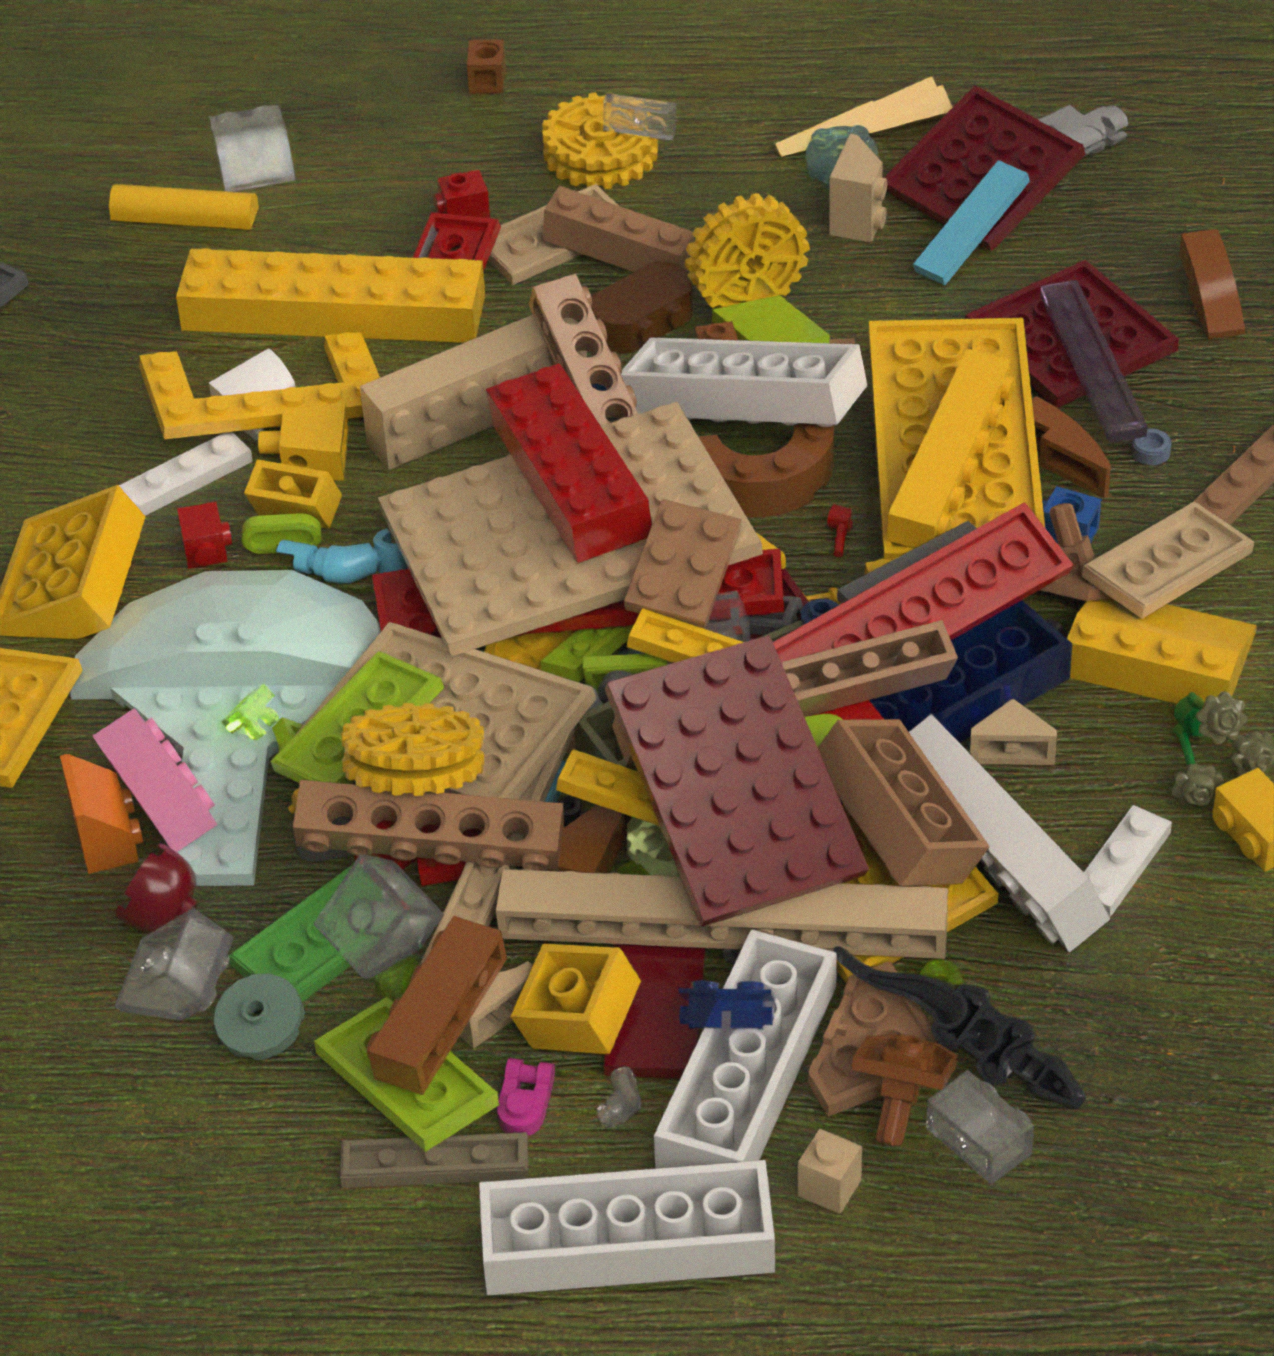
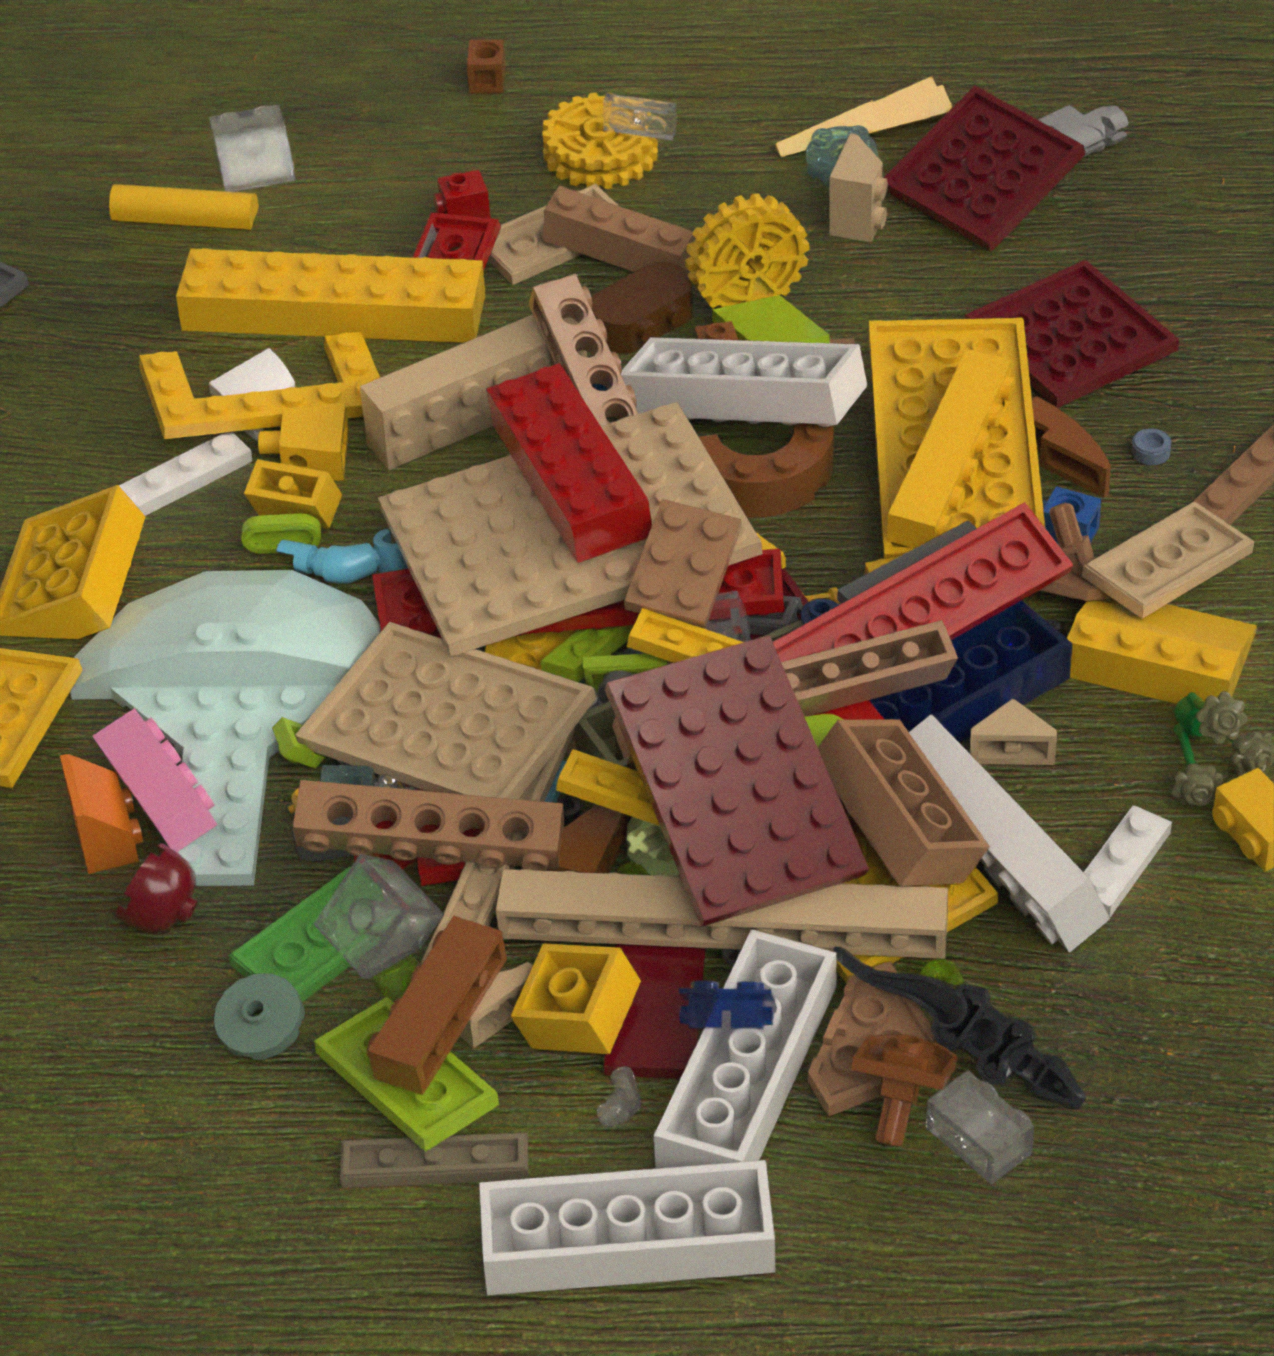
(176, 968): clear slope -> none
(204, 535): red brick -> none
(249, 711): clear neon green tile -> none
(382, 681): lime tile -> none
(412, 749): yellow piece -> none
(520, 1108): dark pink plate -> none
(829, 1171): tan brick -> none
(840, 519): red hand -> none
(971, 222): medium azure tile -> none
(1093, 361): tile -> none
(1211, 283): dark orange slope -> none

